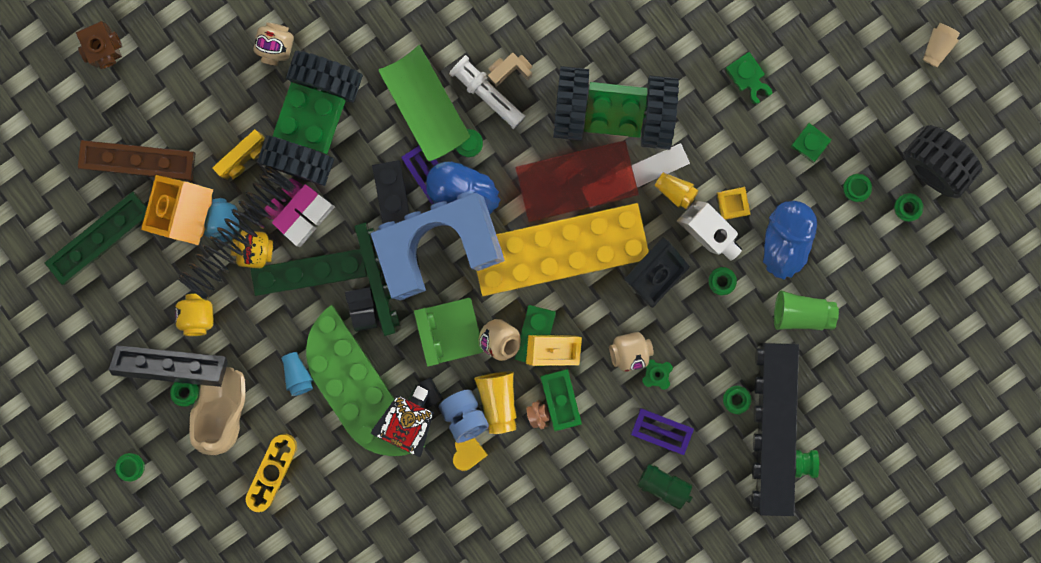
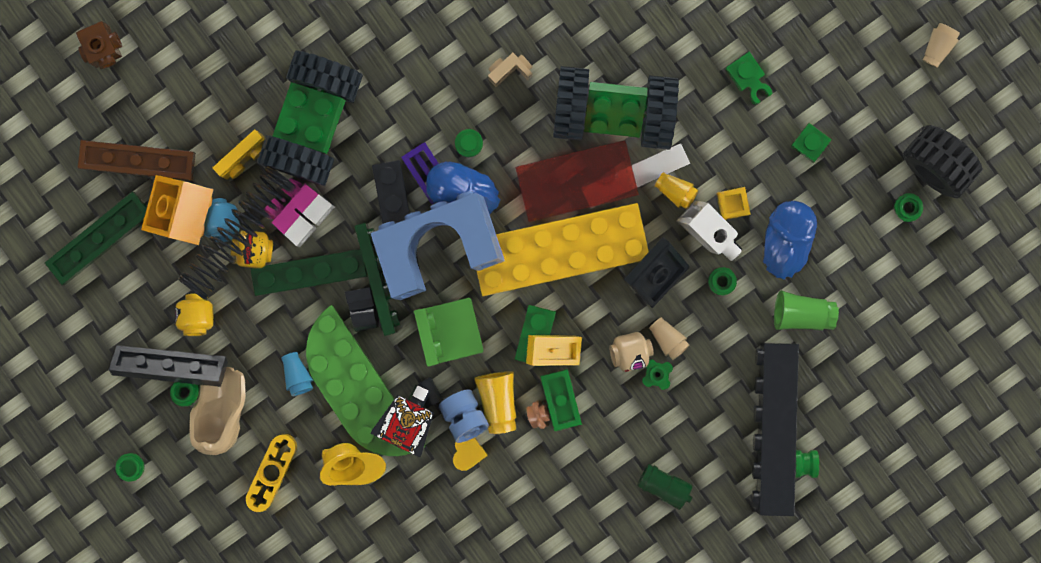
(273, 43): tan head -> none
(349, 466): none -> yellow piece
(424, 104): bright green sticker -> none
(477, 83): white pin -> none
(499, 340): tan head -> none
(669, 339): none -> tan cone
(684, 439): dark purple tile -> none
(745, 402): green plate -> none
(857, 187): green plate -> none

